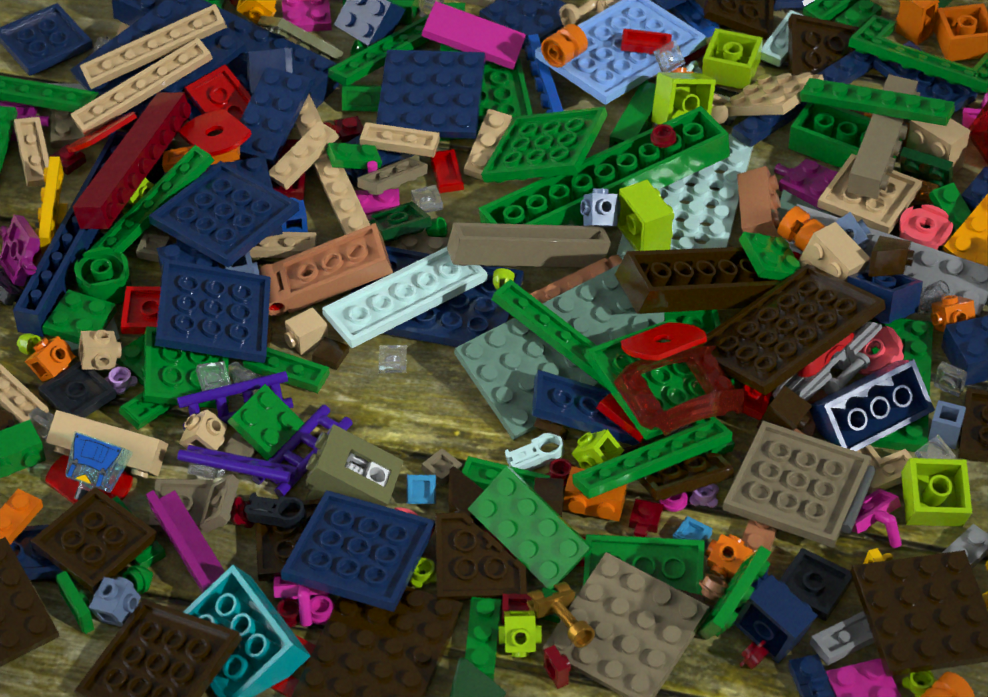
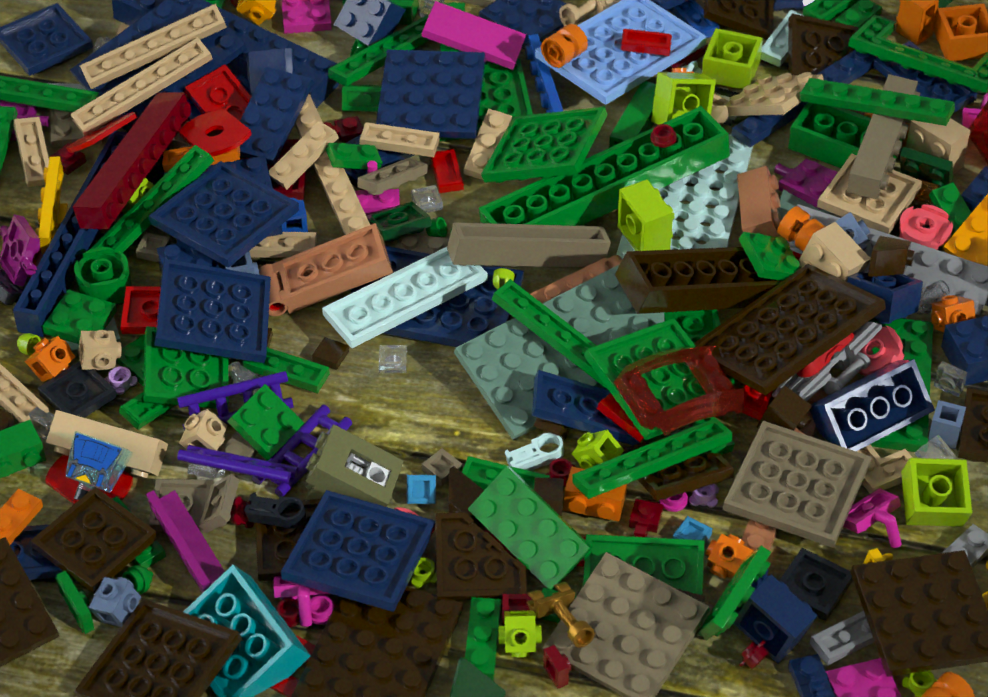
(212, 375): clear plate -> none
(286, 30): olive plate -> none
(305, 331): tan brick -> none
(600, 208): sand blue brick -> none
(646, 345): red piece -> none
(669, 57): clear plate -> none
(713, 587): nougat plate -> none
(858, 500): dark grey bar -> none

